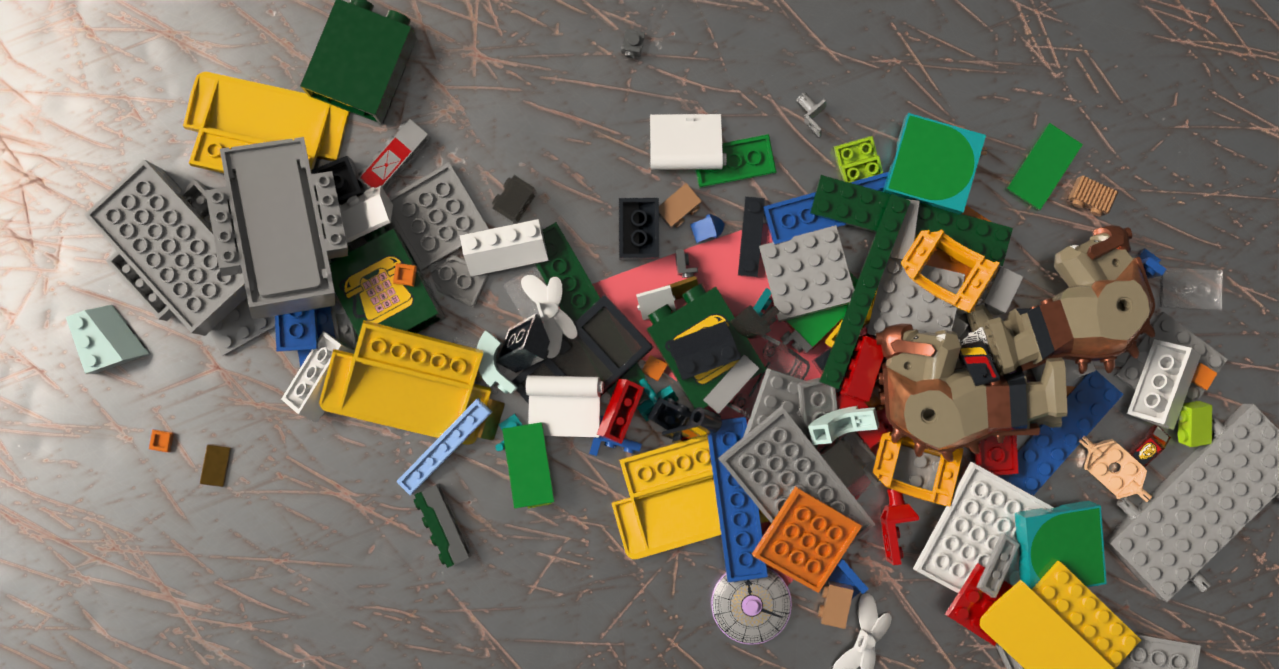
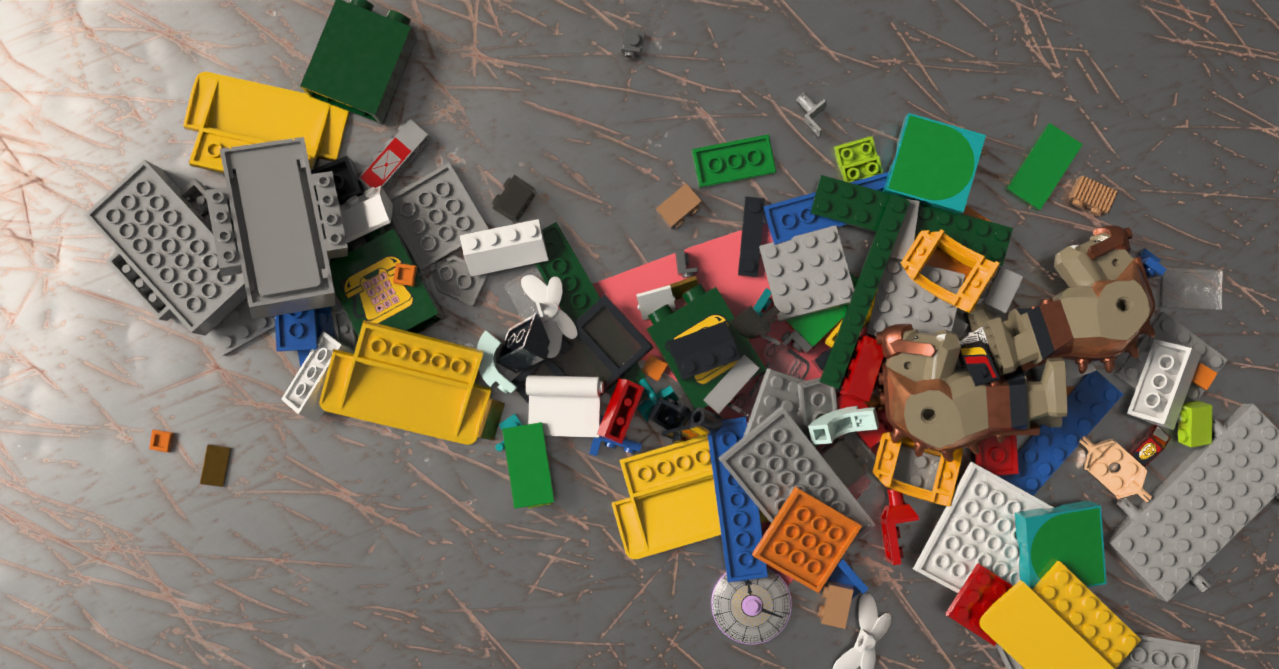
(103, 339): light aqua wedge -> none
(442, 525): piece -> none
(444, 446): light blue tile -> none
(638, 228): black slope -> none
(686, 142): white door -> none
(707, 228): tile -> none
(998, 565): light grey tile -> none

